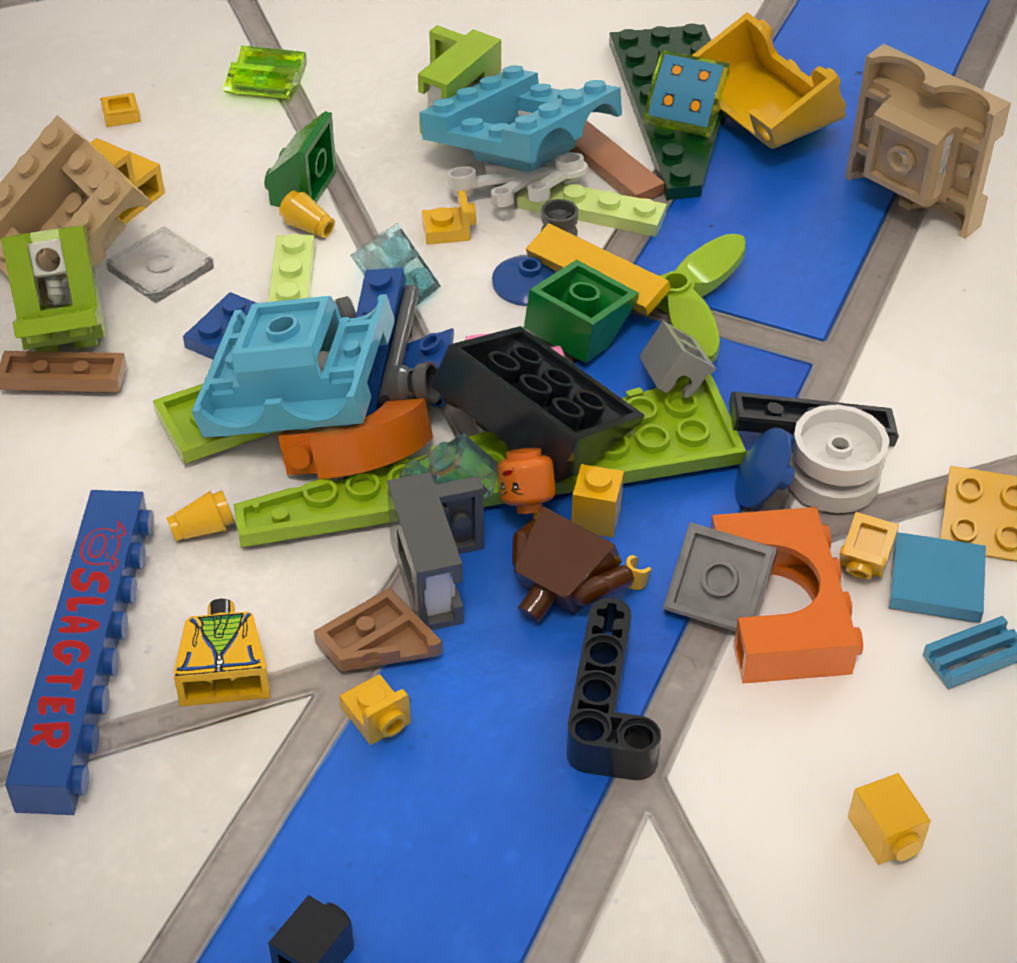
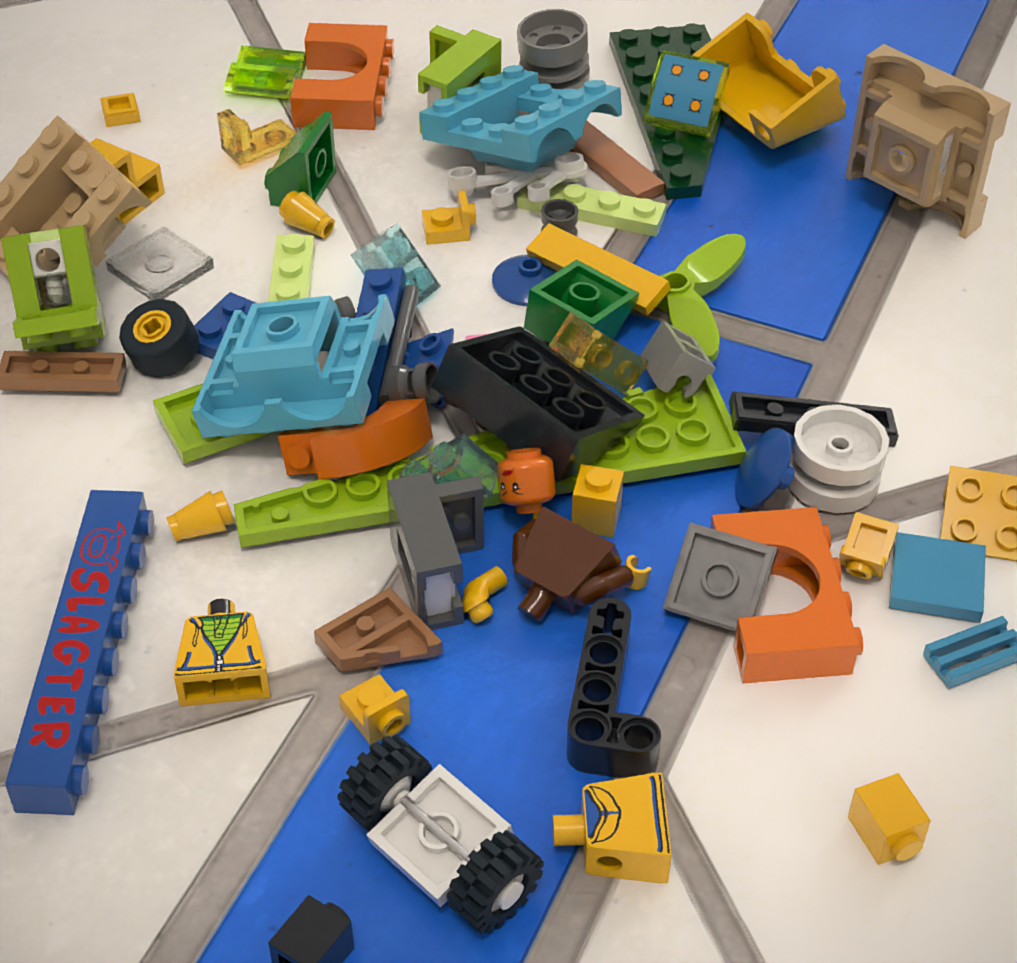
(159, 338): none -> black wheel
(246, 144): none -> clear yellow bracket
(352, 100): none -> orange arch
(440, 834): none -> plate
(478, 591): none -> yellow arm
(555, 47): none -> light grey wheel
(598, 354): none -> clear yellow bracket
(621, 829): none -> yellow torso

